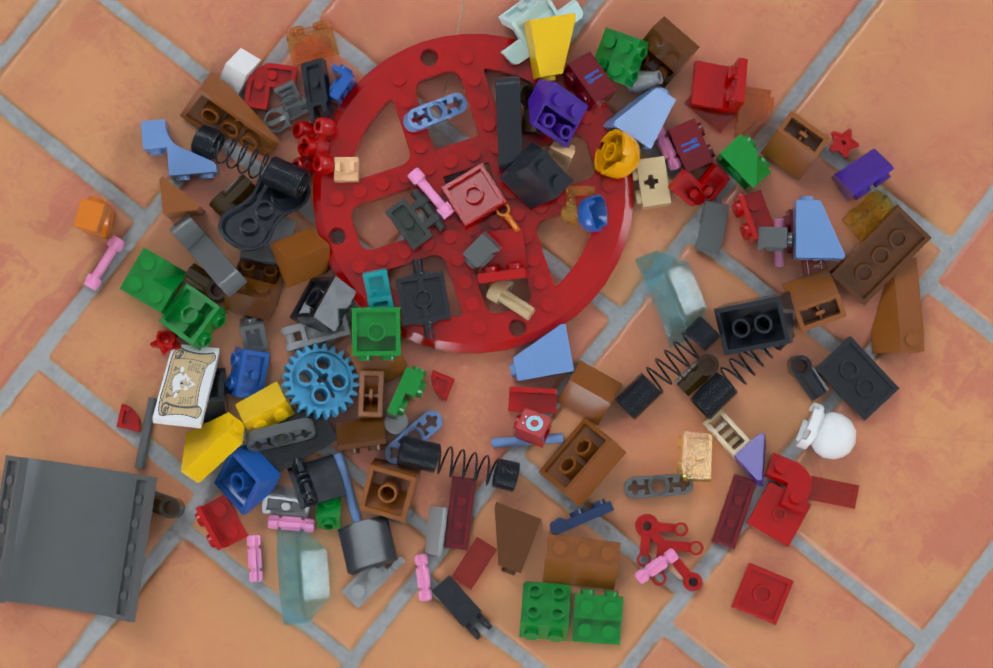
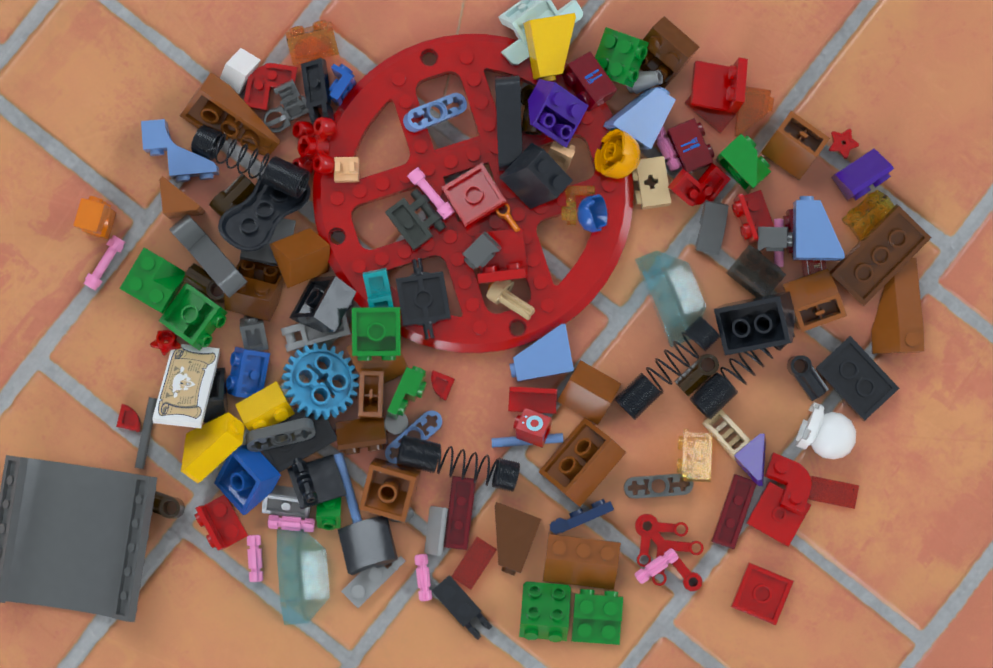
(756, 272): none -> clear smoke bracket

